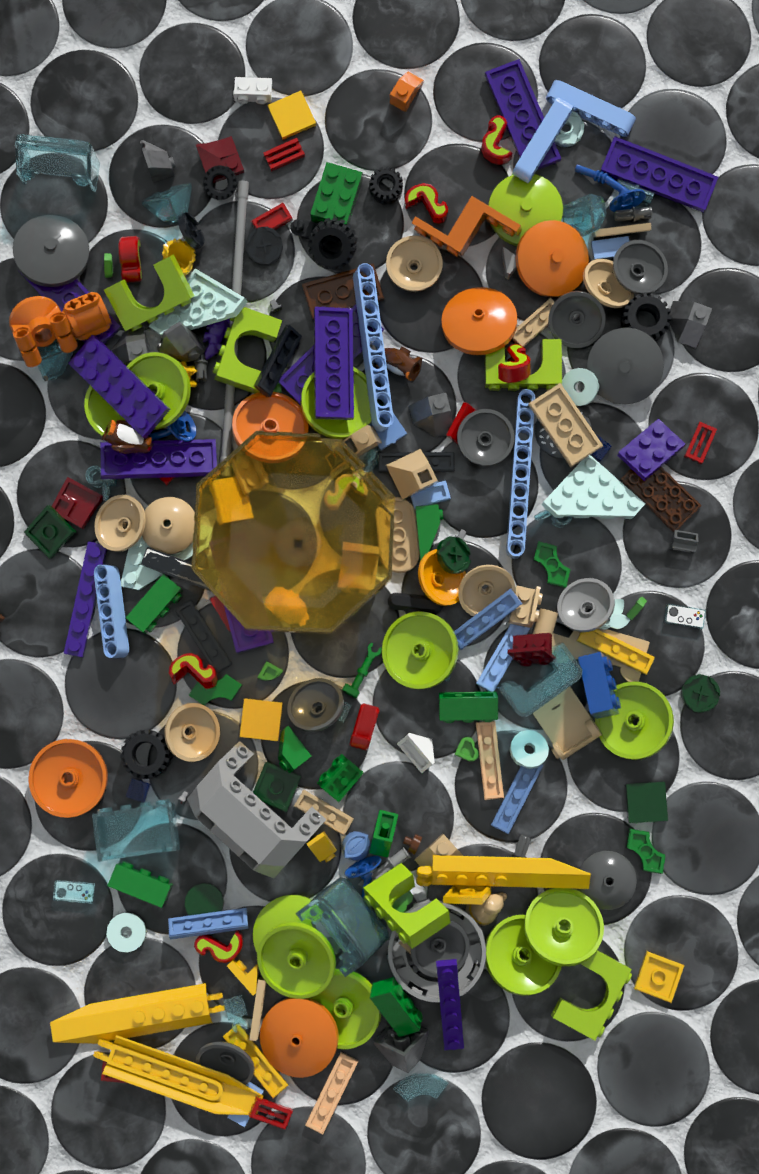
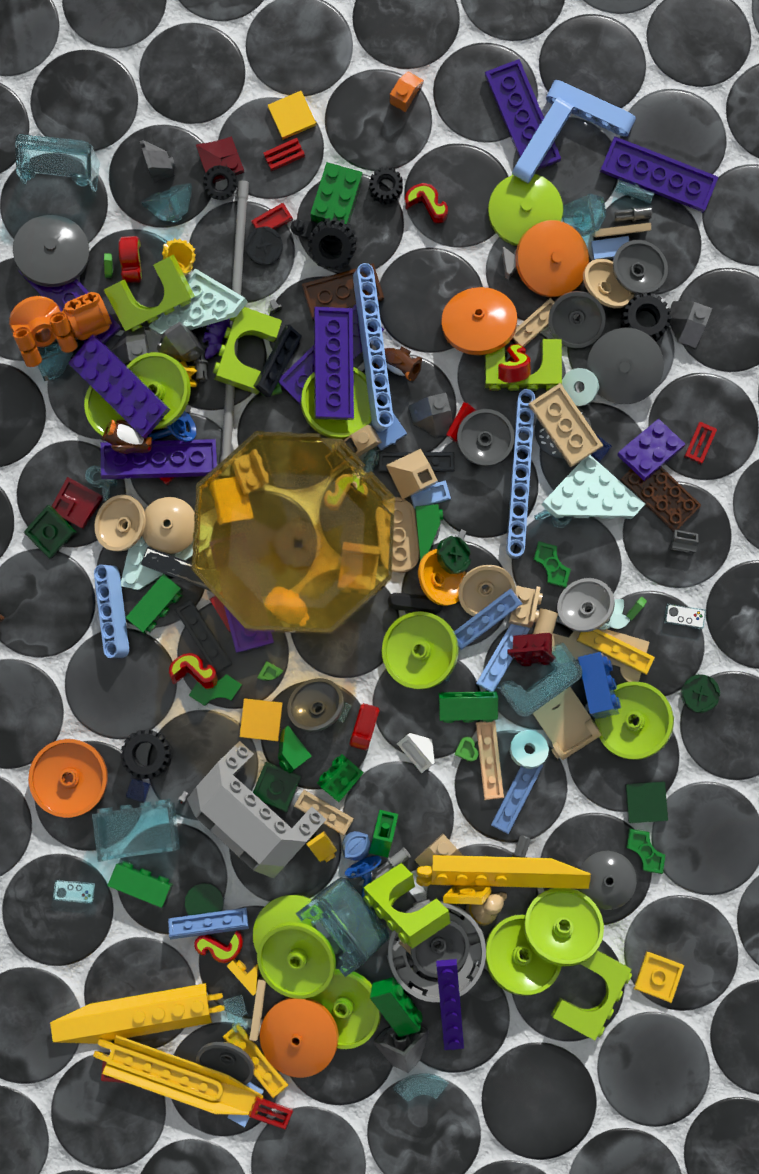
(84, 601): dark purple plate -> none
(116, 938): light aqua tile -> none
(189, 230): black tile -> none
(202, 735): tan dish -> none
(253, 90): white bracket -> none
(267, 414): orange dish -> none
(331, 1093): light nougat tile -> none
(362, 672): green piece -> none
(402, 902): bright green tile -> none
(412, 843): reddish brown tile -> none
(417, 252): tan dish -> none
(467, 227): orange bracket -> none
(491, 139): red animal -> none
(570, 138): light aqua tile -> none
(626, 197): blue dish -> none

